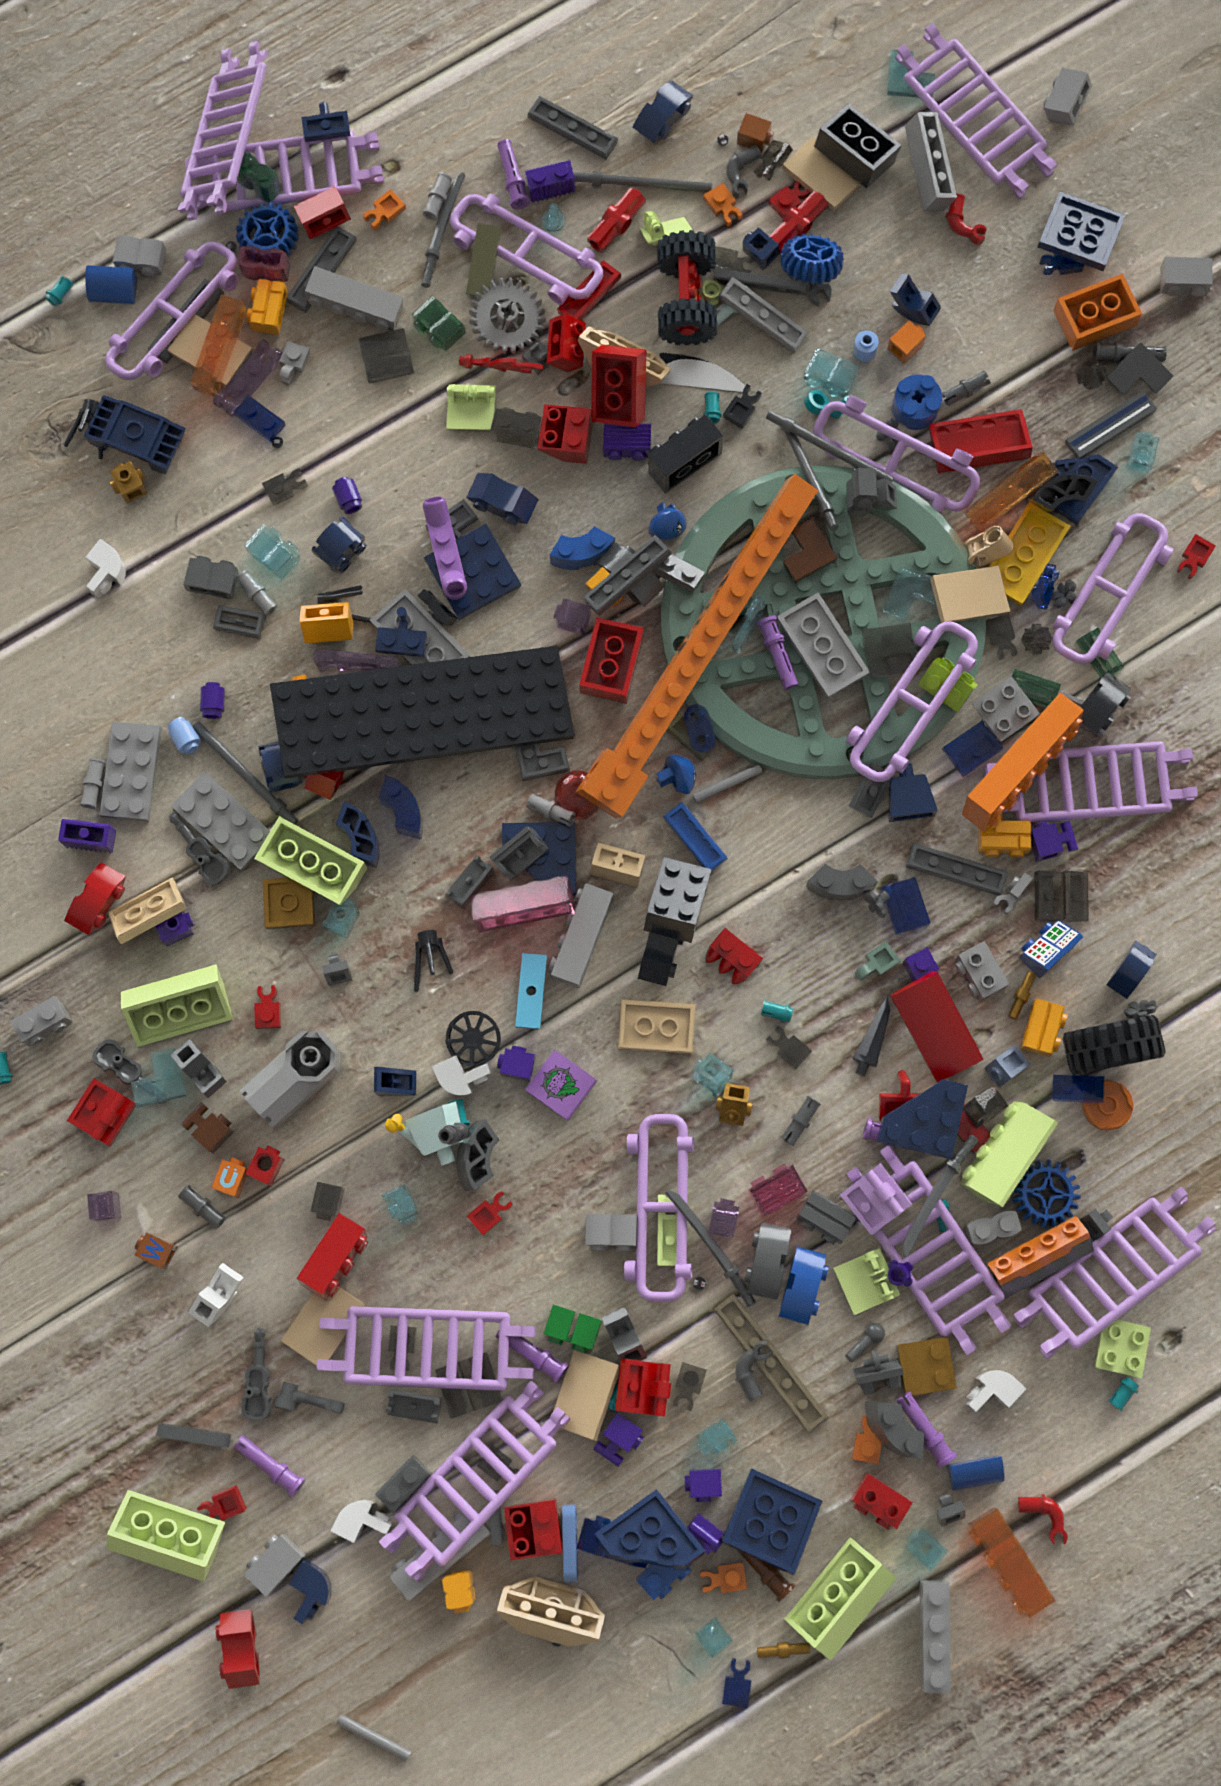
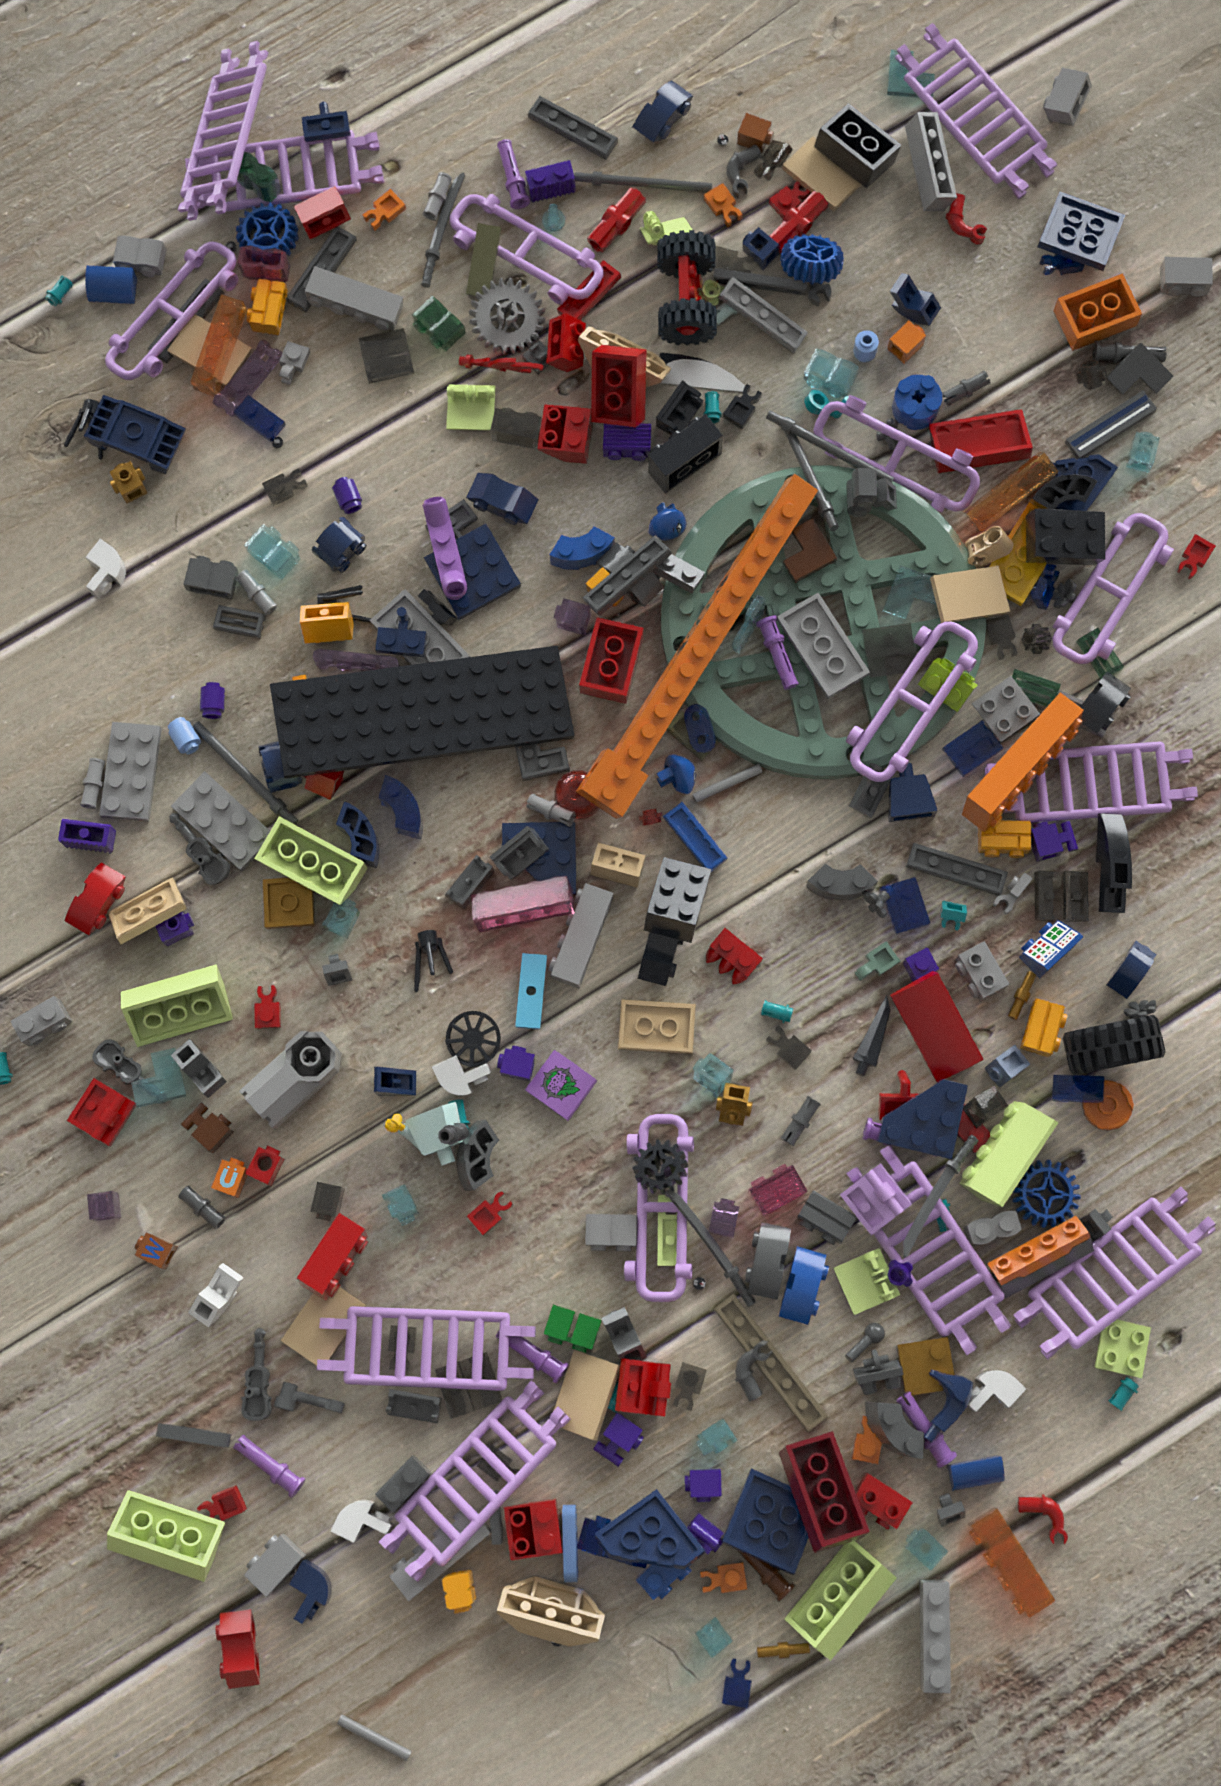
(651, 817): none -> clear red plate
(670, 1170): none -> black gear
(679, 409): none -> black hinge
(823, 1492): none -> dark red brick
(954, 912): none -> teal tile
(958, 1394): none -> dark blue animal
(1065, 537): none -> black brick
(1116, 863): none -> black slope

